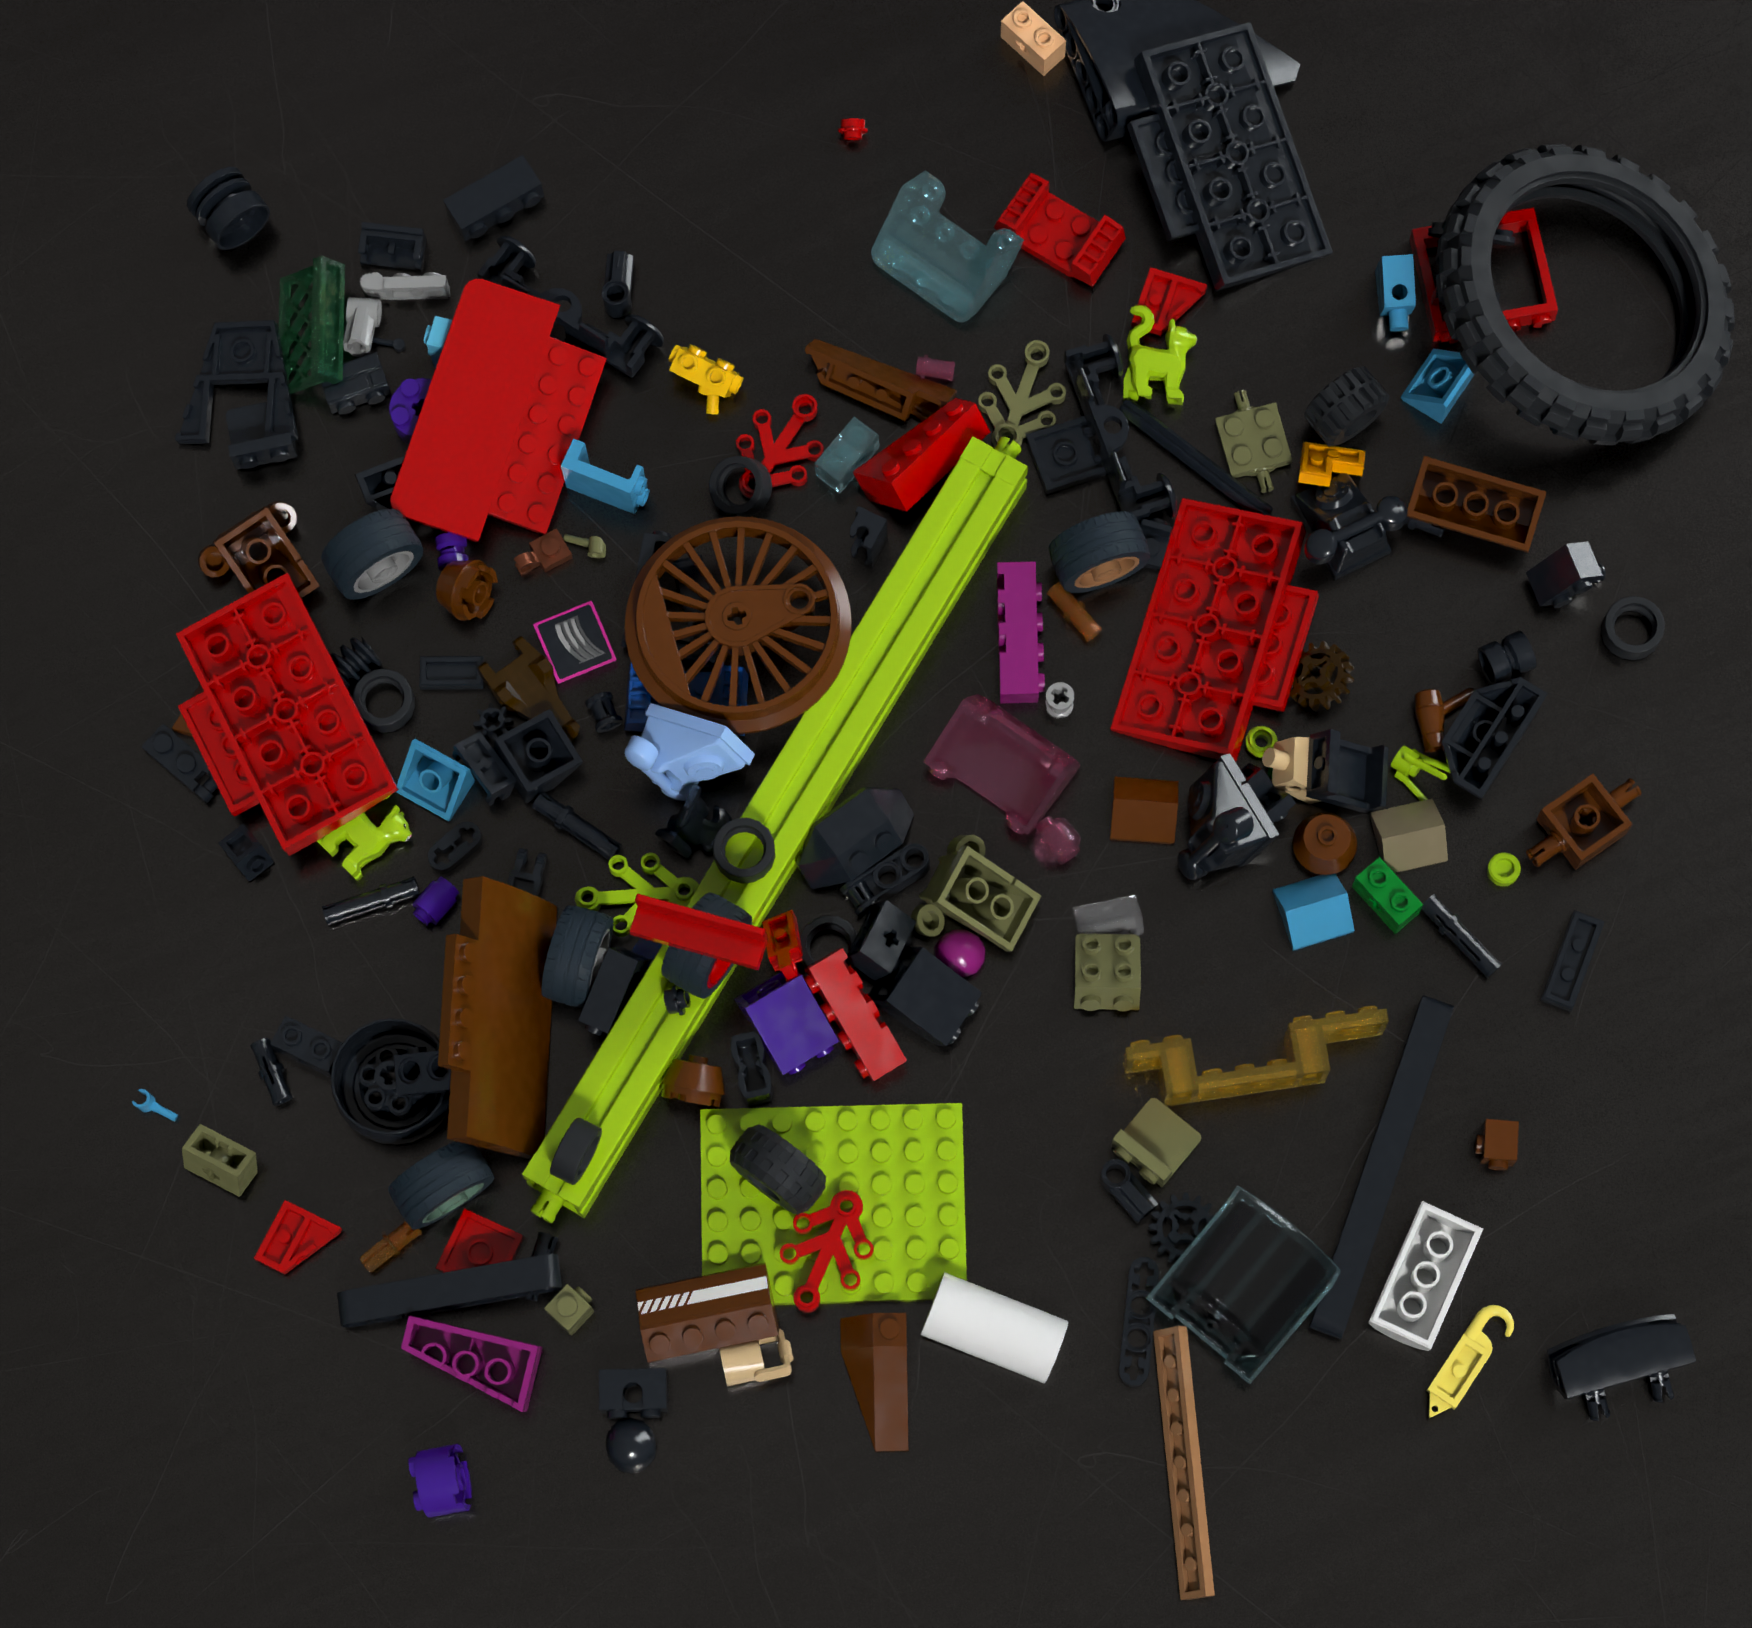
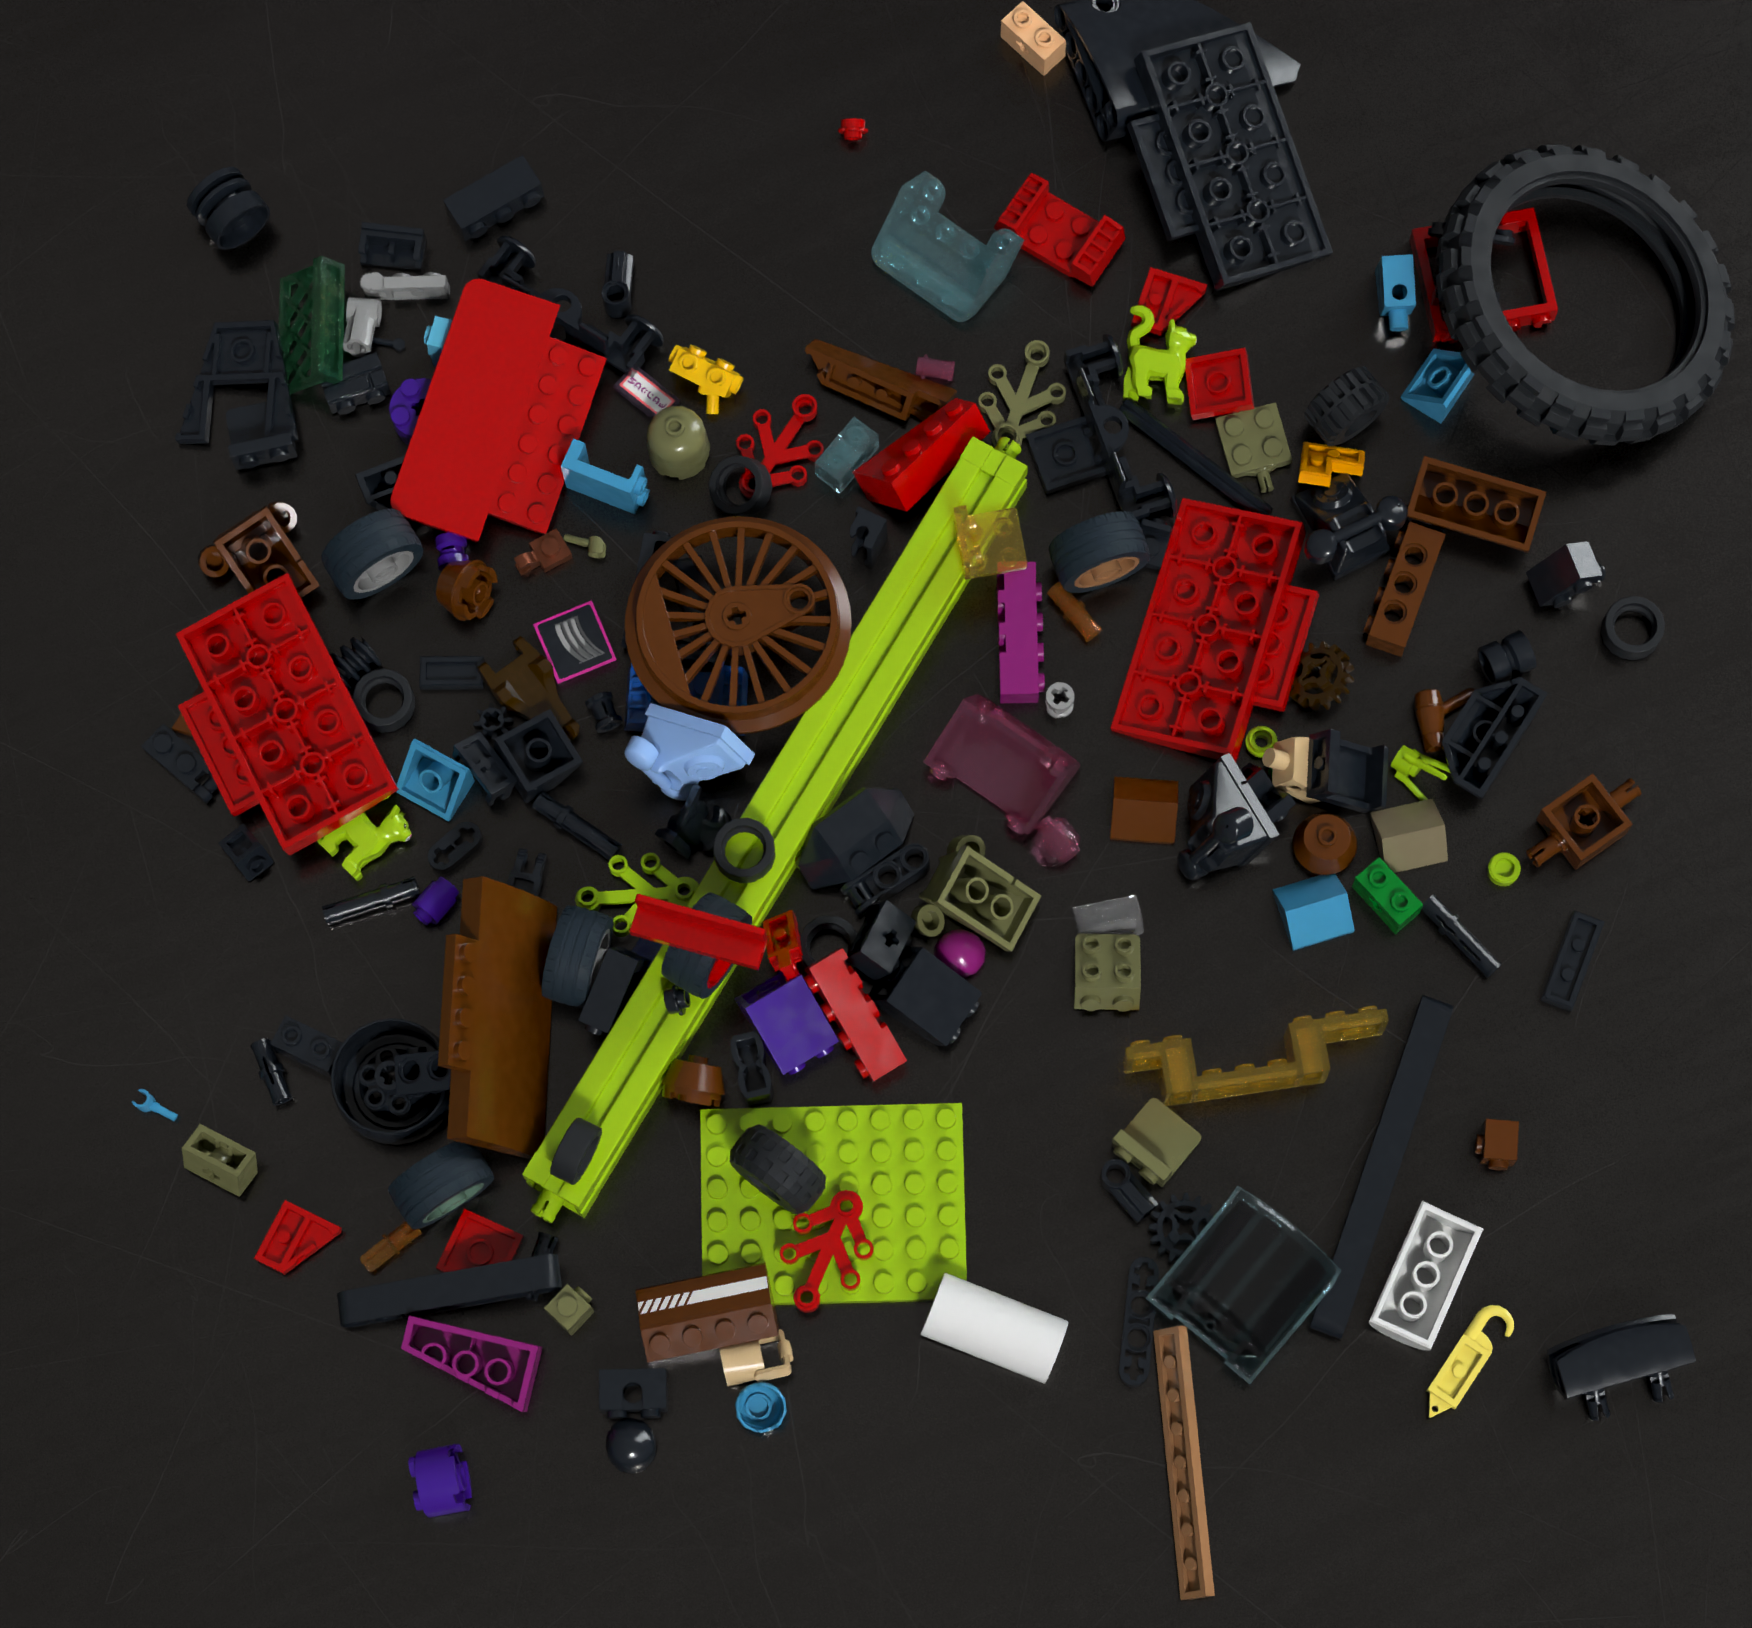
(646, 393): none -> tile
(677, 442): none -> olive cylinder
(760, 1407): none -> dark azure hair
(877, 1366): reddish brown wedge -> none
(989, 542): none -> clear yellow bracket
(1219, 383): none -> red tile
(1425, 545): none -> reddish brown brick

